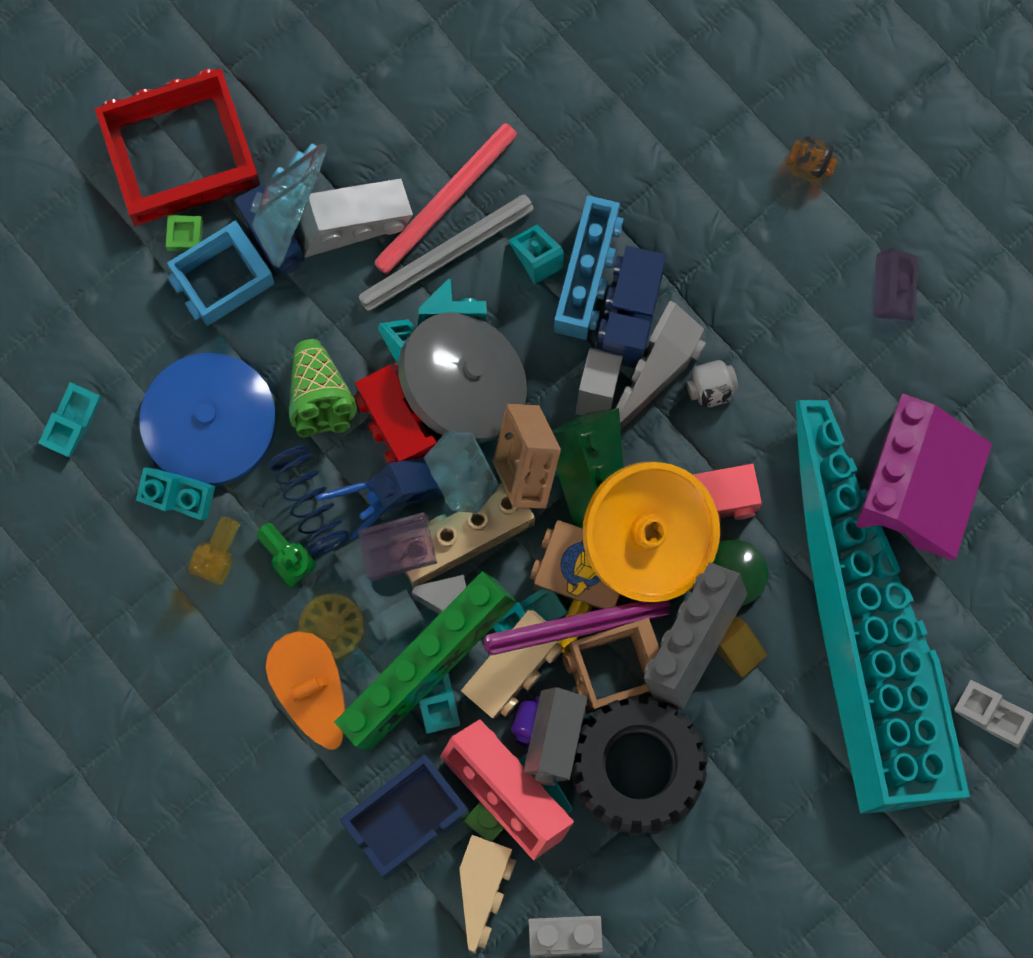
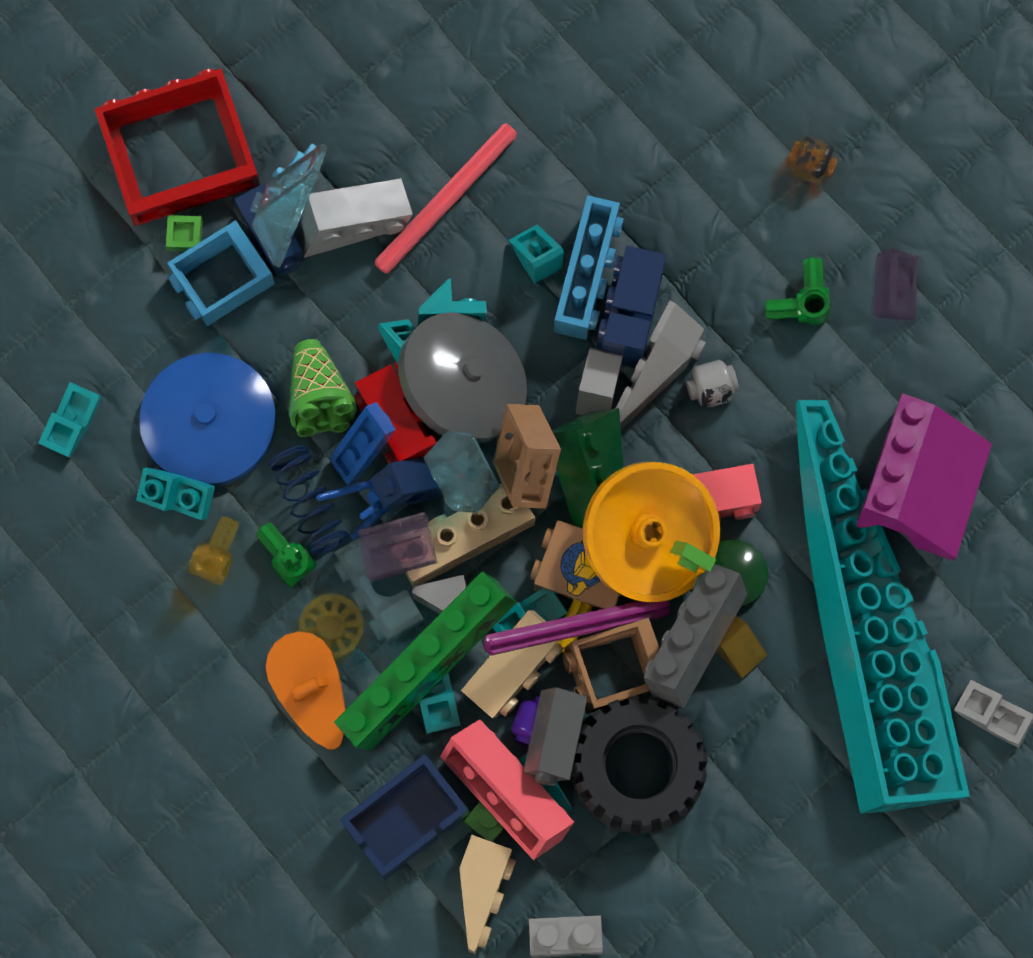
(362, 443): none -> blue plate
(446, 252): light grey axle -> none
(691, 557): none -> bright green plate
(813, 290): none -> green axle

